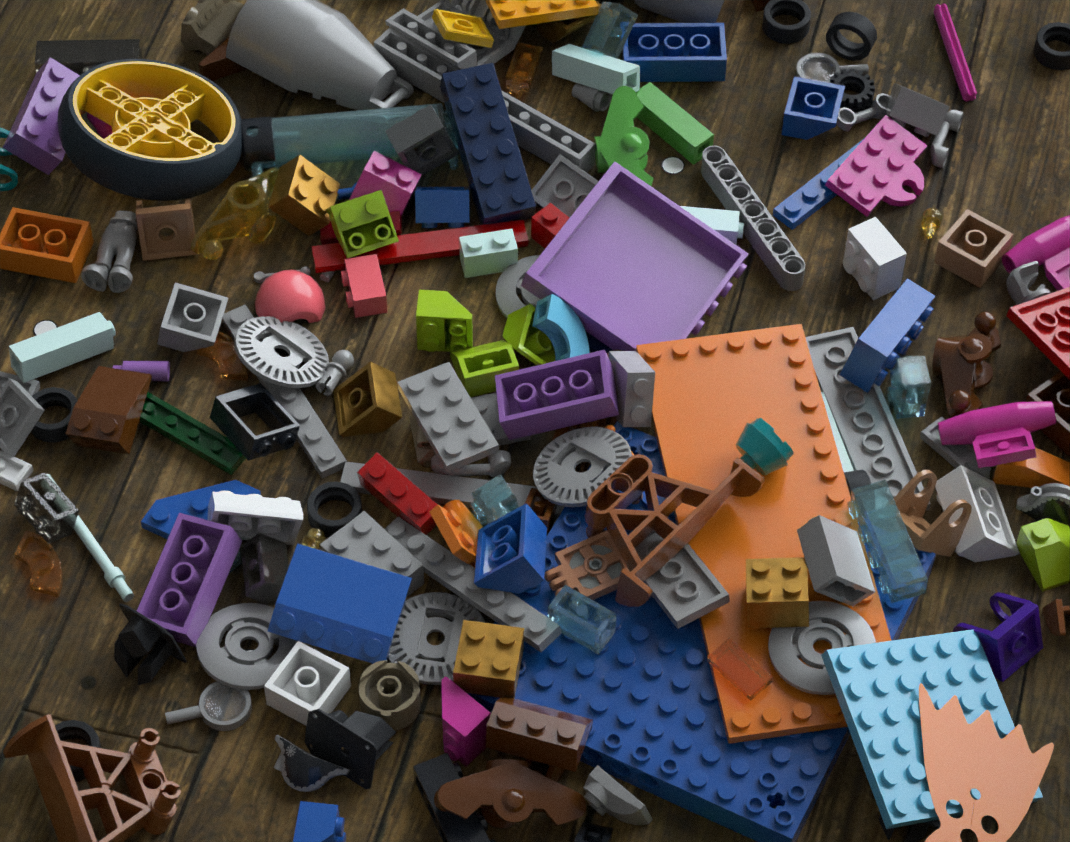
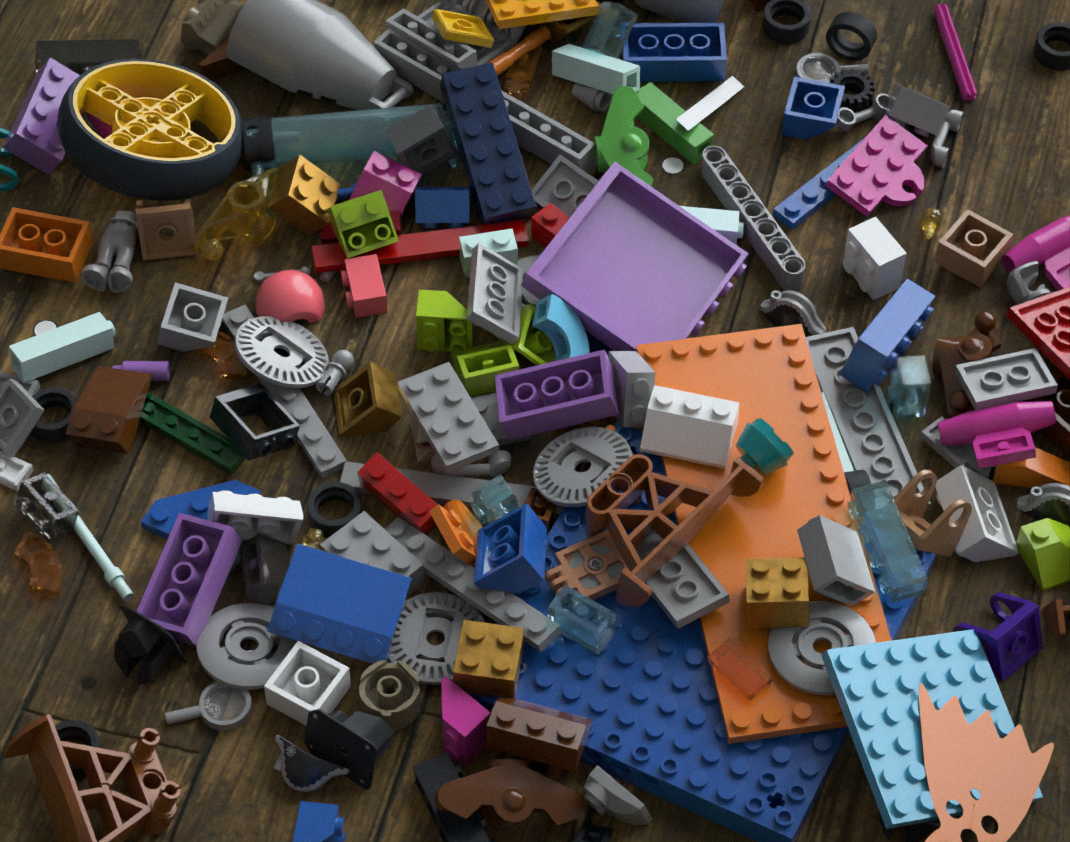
(495, 294): none -> light grey plate
(529, 43): none -> orange piece
(689, 427): none -> white slope
(710, 103): none -> white sticker
(791, 309): none -> light grey hat
(1006, 379): none -> light grey plate

